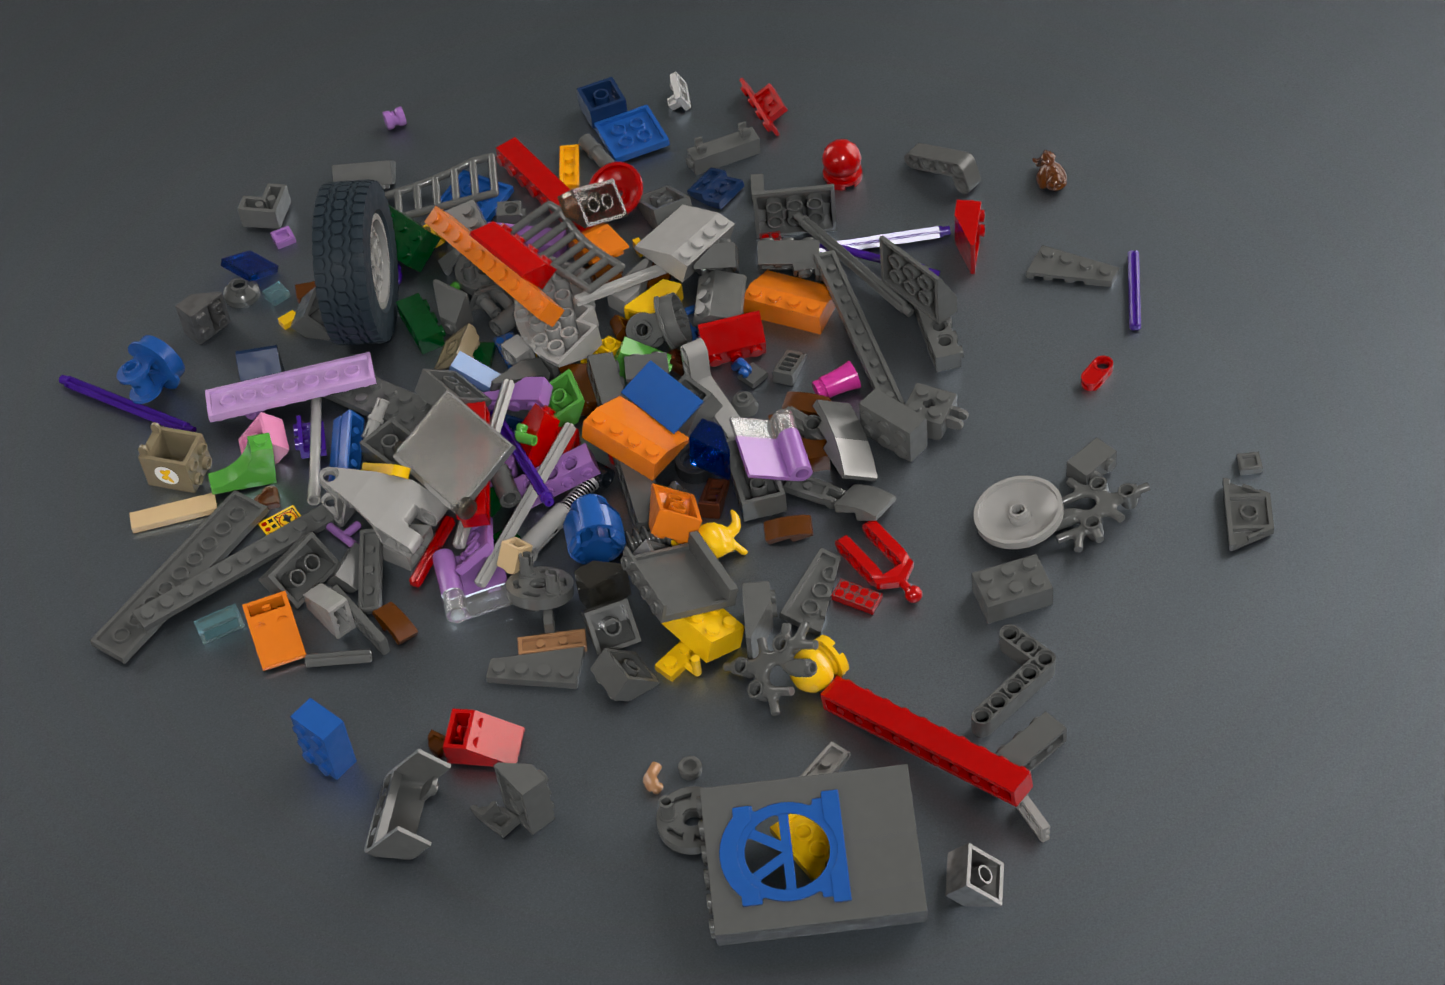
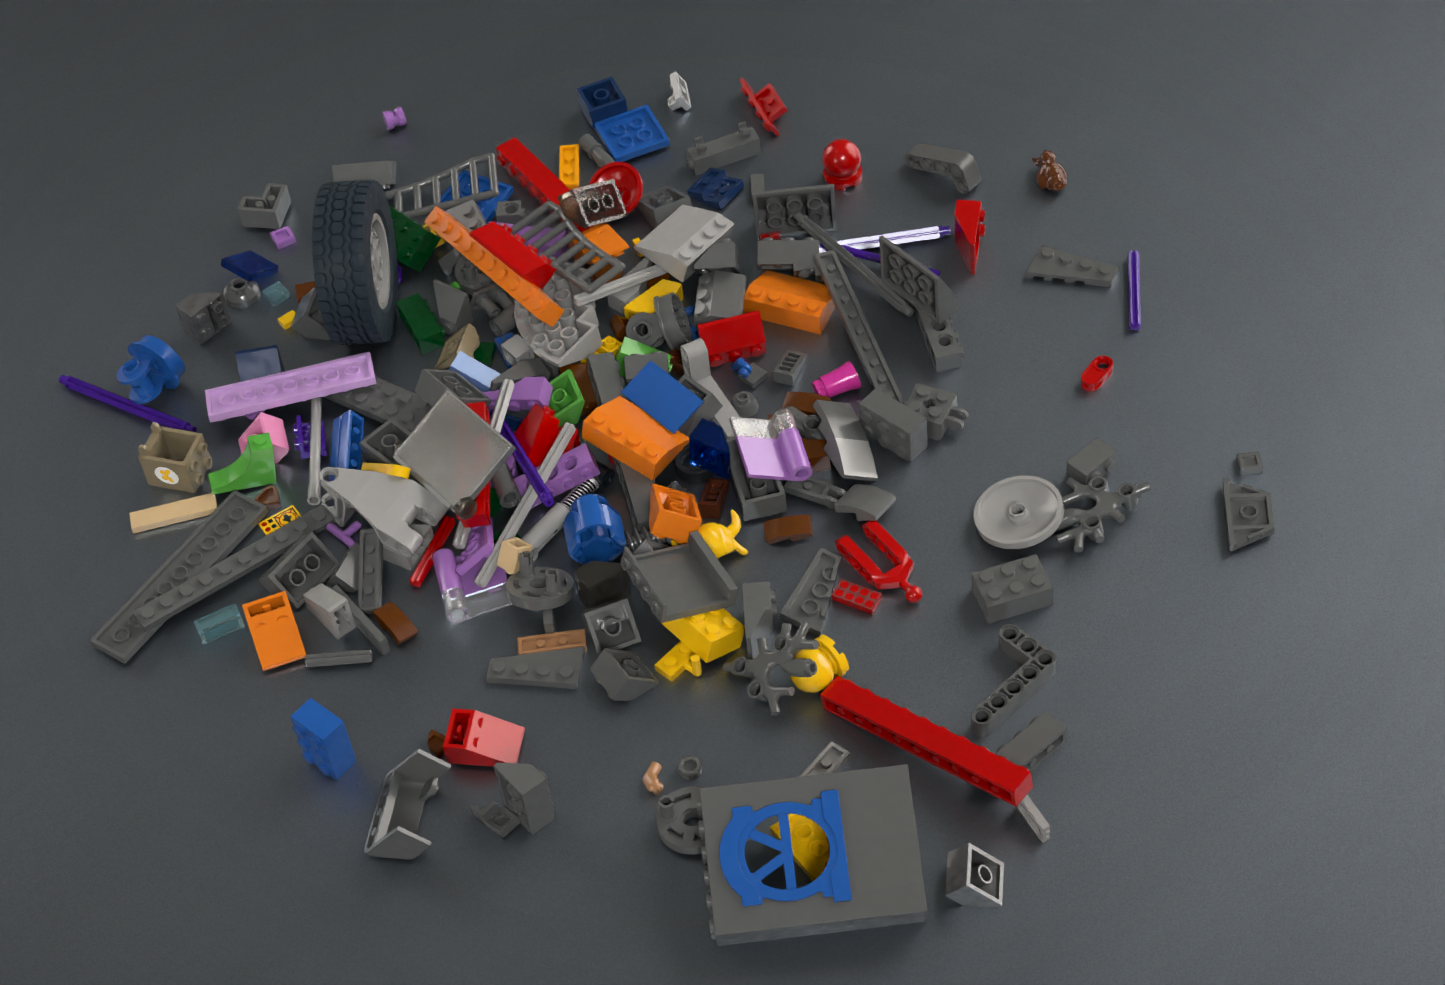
(376, 417): light grey pin -> none
(523, 437): bright green arm -> none

